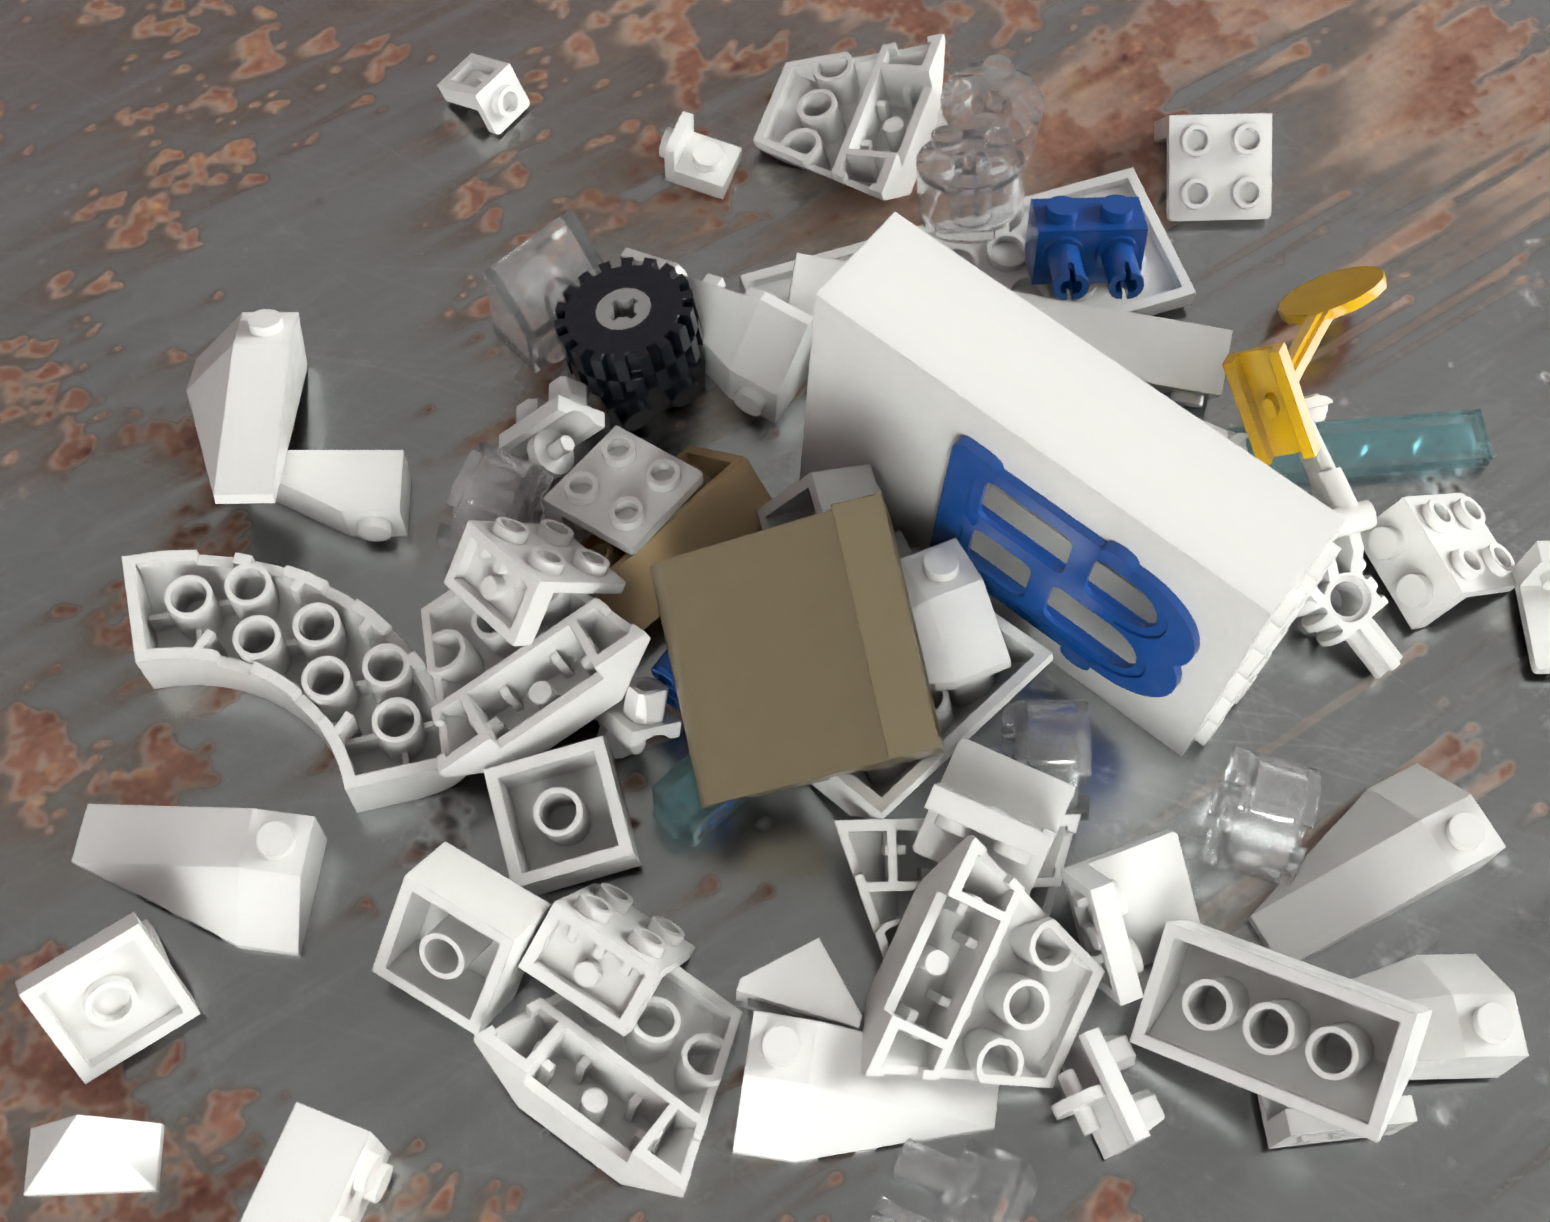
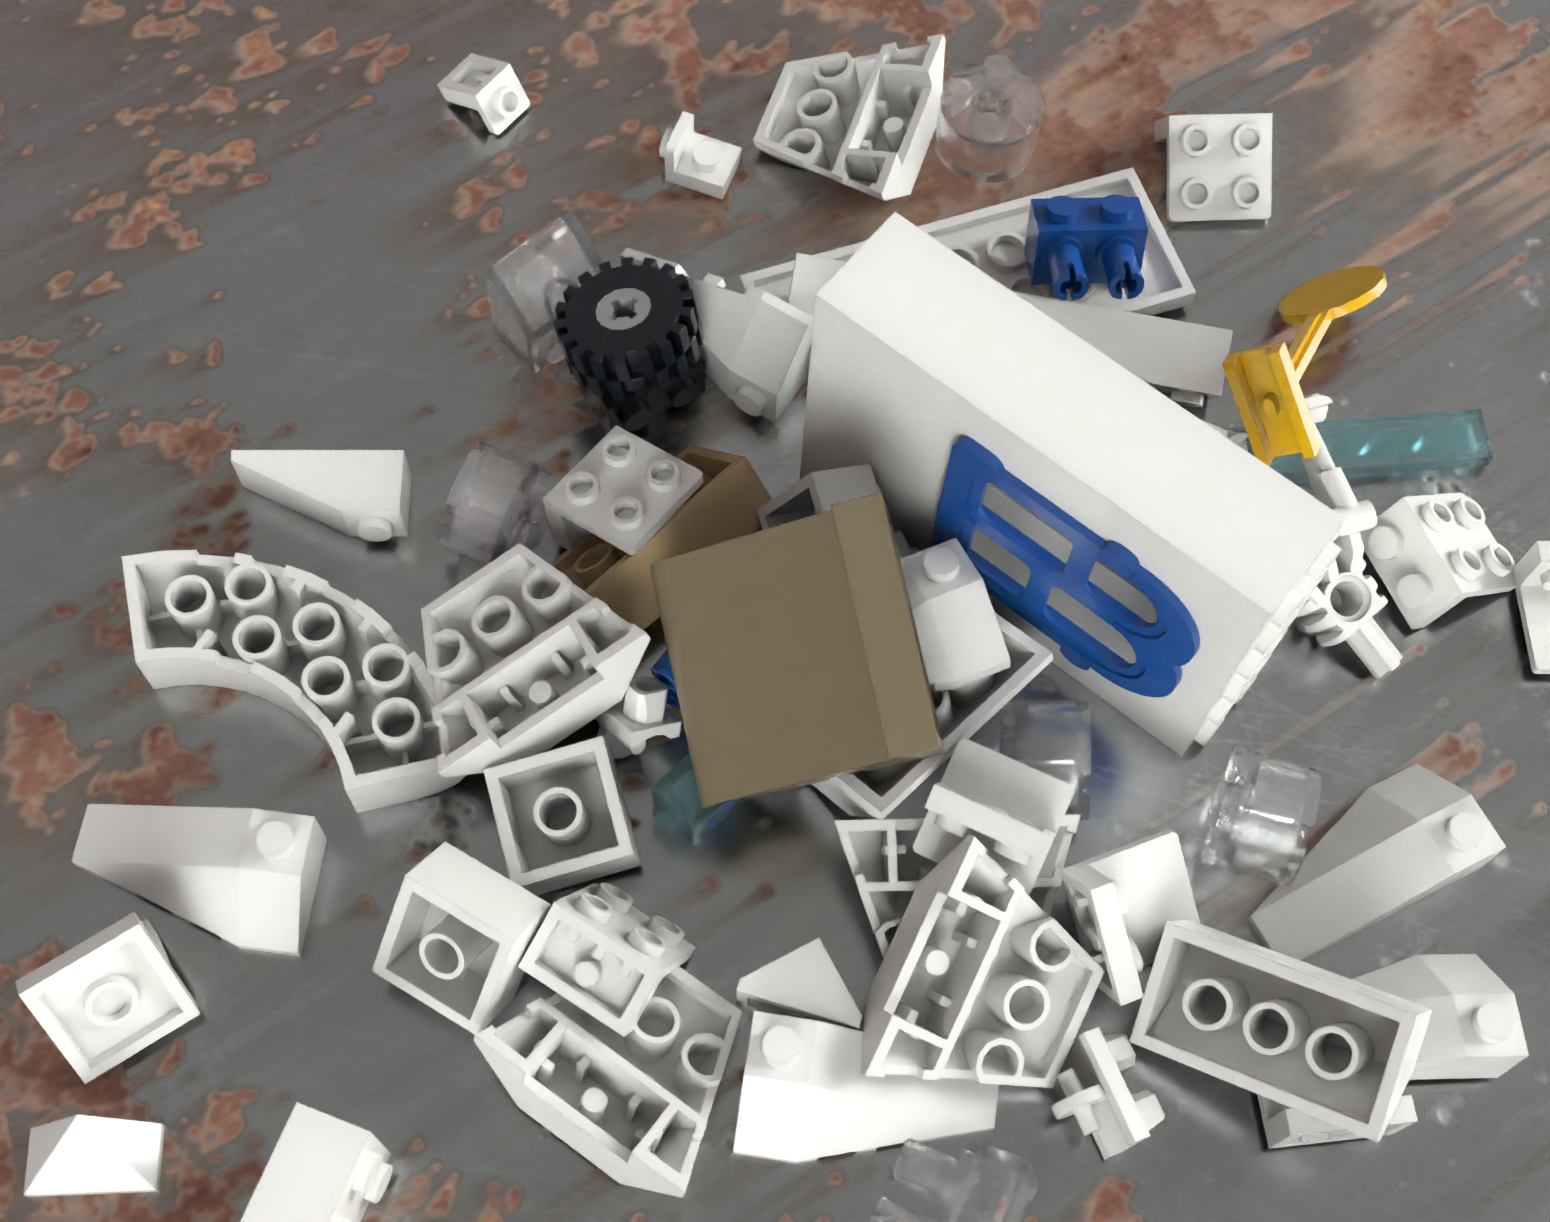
(247, 403): white wedge -> none
(515, 567): white bracket -> none
(554, 427): white hips -> none
(970, 183): clear brick -> none

